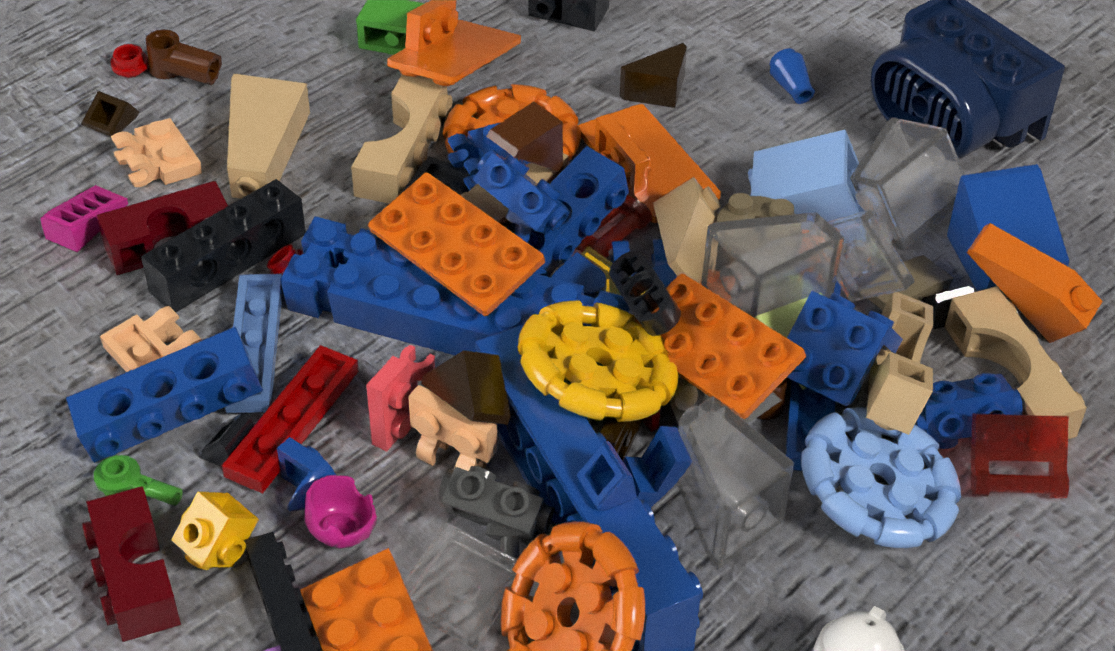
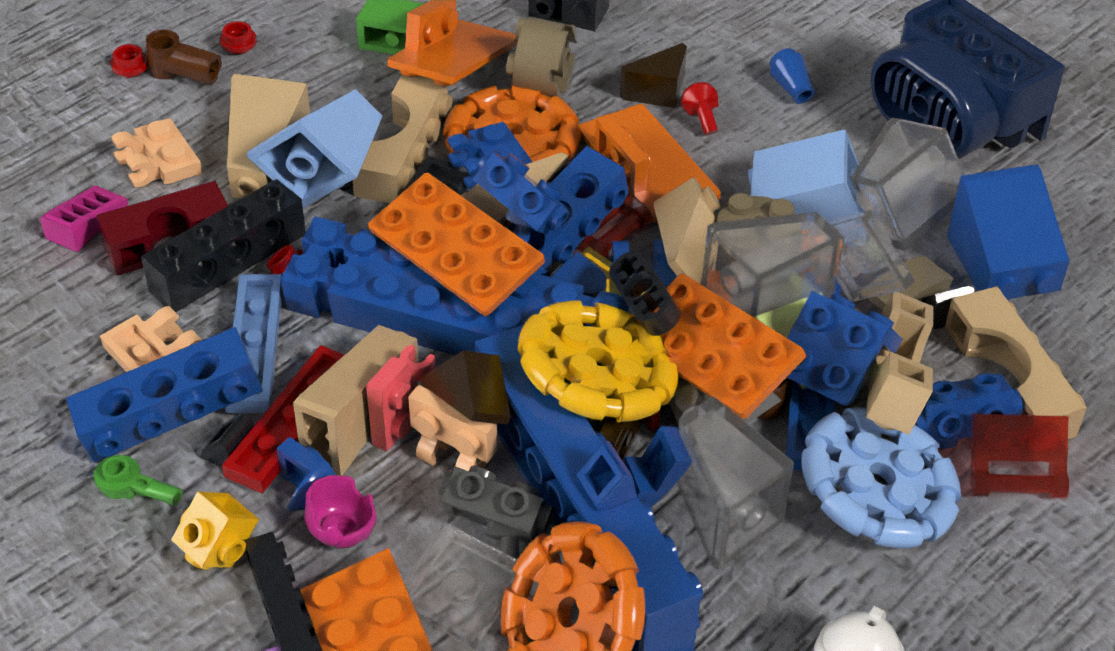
(109, 114): dark brown slope -> none
(138, 593): dark red arch -> none
(237, 37): none -> red plate
(321, 148): none -> light blue slope
(335, 409): none -> tan slope
(531, 136): reddish brown slope -> none
(542, 56): none -> dark tan brick
(699, 101): none -> red plate
(1037, 284): orange slope -> none

